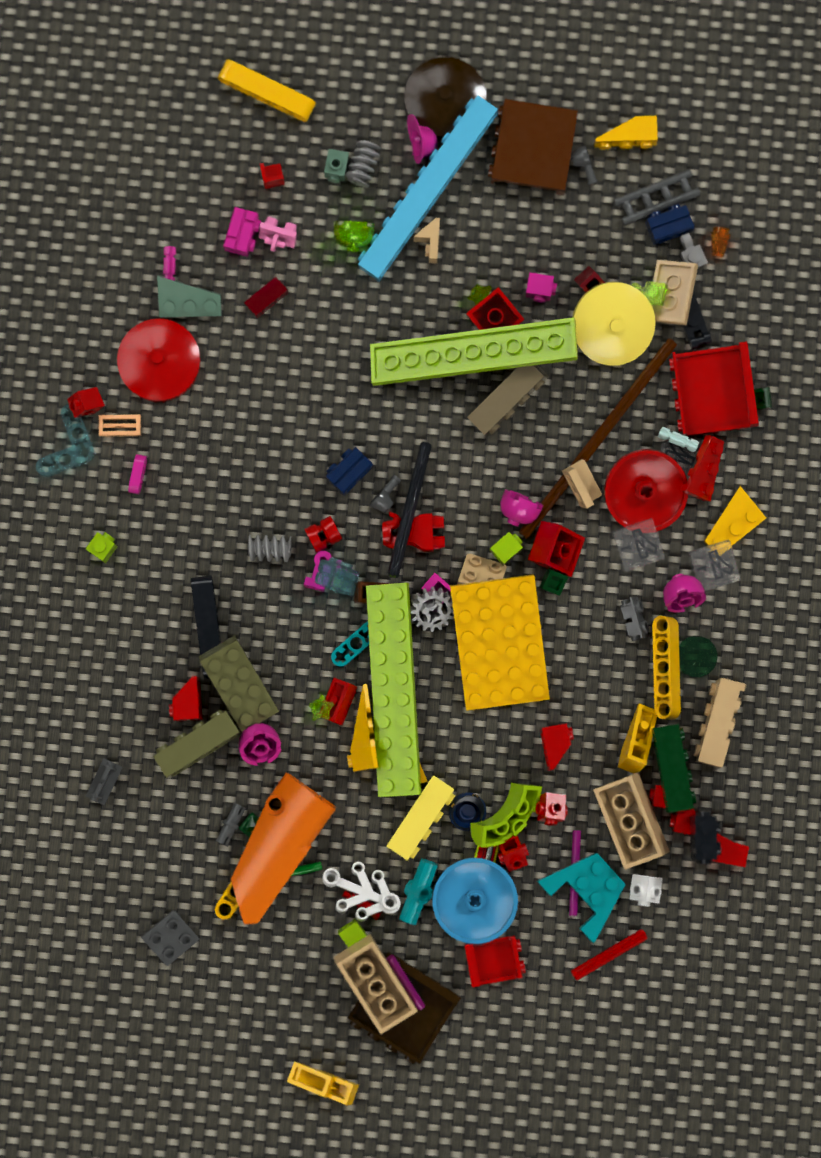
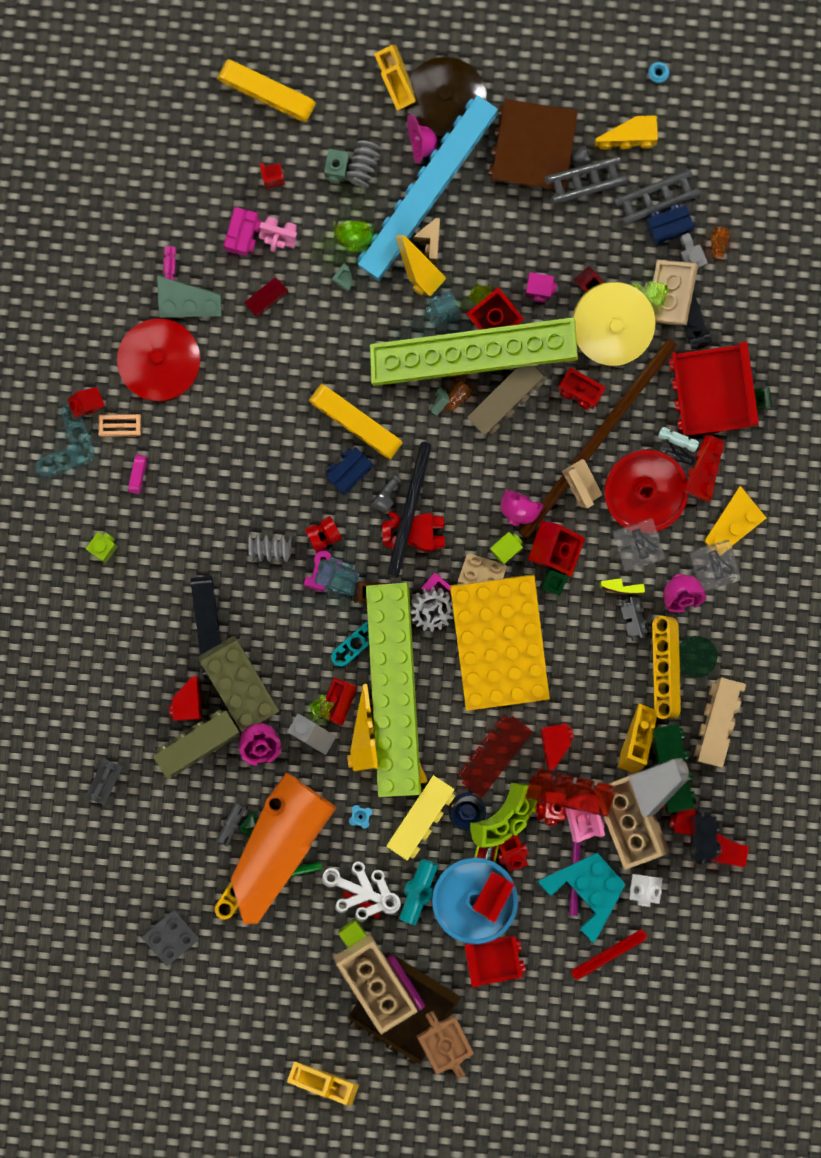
(311, 734): none -> light grey slope
(343, 278): none -> sand green tile
(355, 421): none -> yellow beam
(366, 813): none -> medium azure plate
(395, 77): none -> yellow slope
(419, 269): none -> yellow slope
(441, 400): none -> sand green tile
(442, 309): none -> clear light blue brick
(445, 1045): none -> medium nougat plate
(458, 395): none -> clear orange cone
(493, 896): none -> red panel
(499, 753): none -> clear red windscreen
(577, 796): none -> clear red windscreen
(581, 388): none -> red bracket
(584, 825): none -> bright pink bracket
(592, 170): none -> dark grey bar
(616, 586): none -> neon yellow slope
(658, 785): none -> light grey slope
(661, 67): none -> medium azure plate

